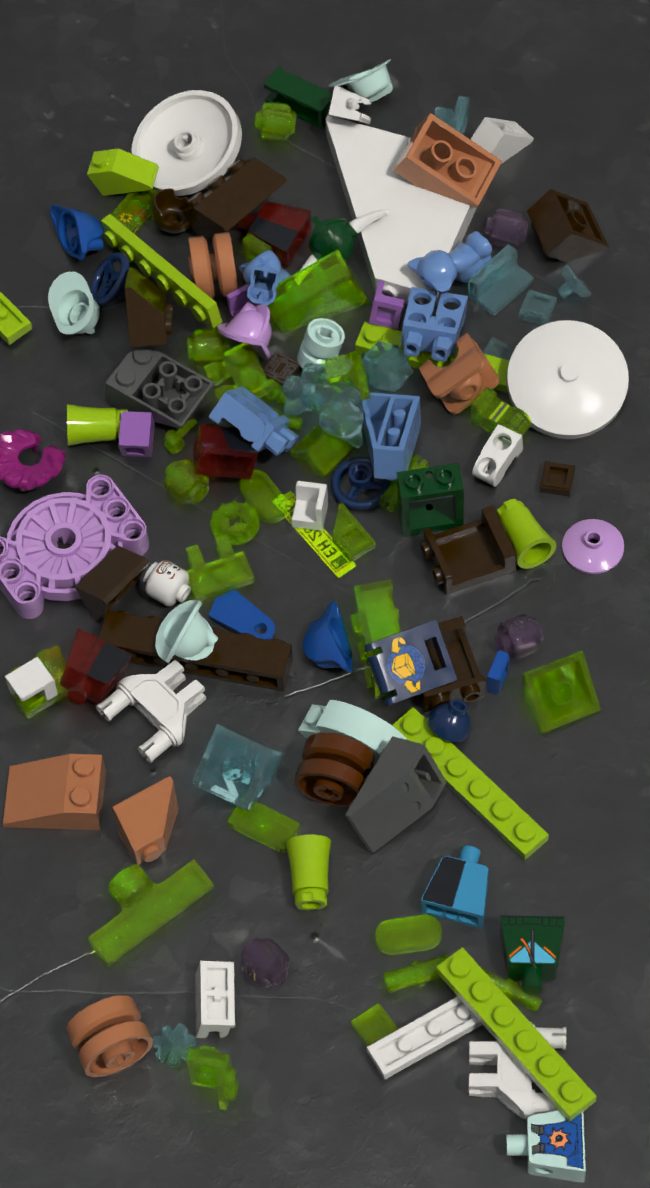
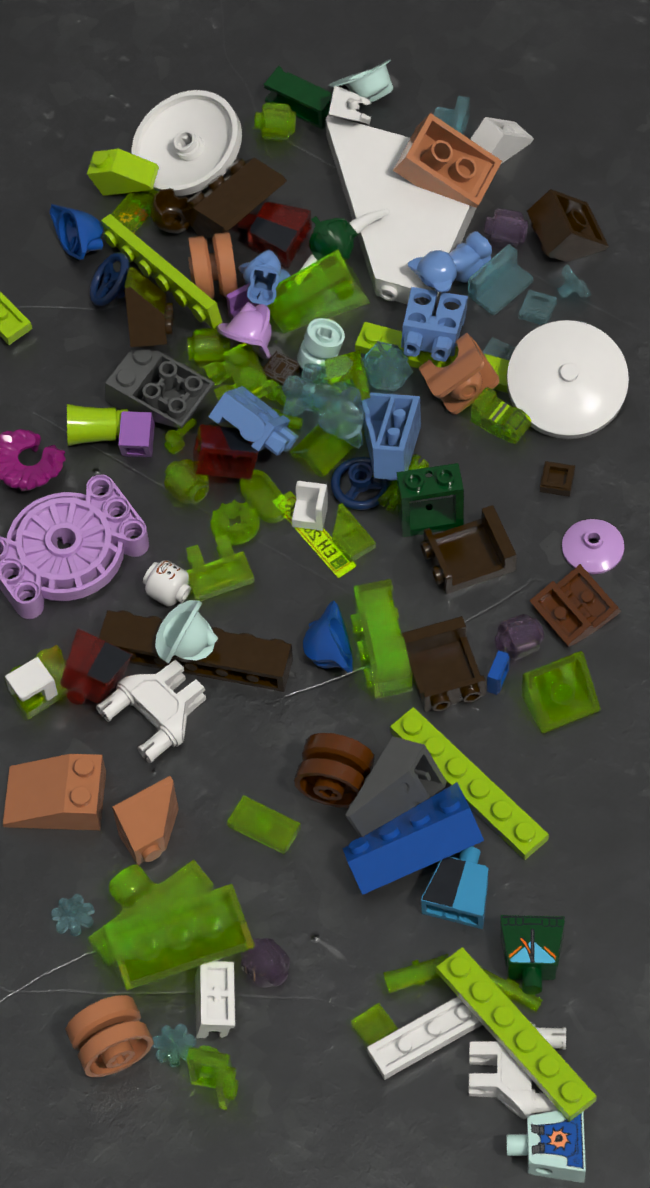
(72, 915): none -> clear light blue plant
(73, 304): light aqua piece -> none
(111, 580): dark brown slope -> none
(177, 937): none -> clear neon green slope
(237, 767): clear light blue slope -> none
(241, 615): blue piece -> none
(253, 247): clear neon green tile -> none
(309, 870): lime plant -> none
(351, 722): light aqua arch -> none
(386, 309): medium lavender panel -> none
(406, 663): dark blue container -> none
(408, 934): clear neon green tile -> none
(414, 840): none -> blue wedge
(450, 721): dark blue brick -> none
(497, 455): white leg -> none
(525, 534): lime plant -> none
(575, 606): none -> reddish brown slope

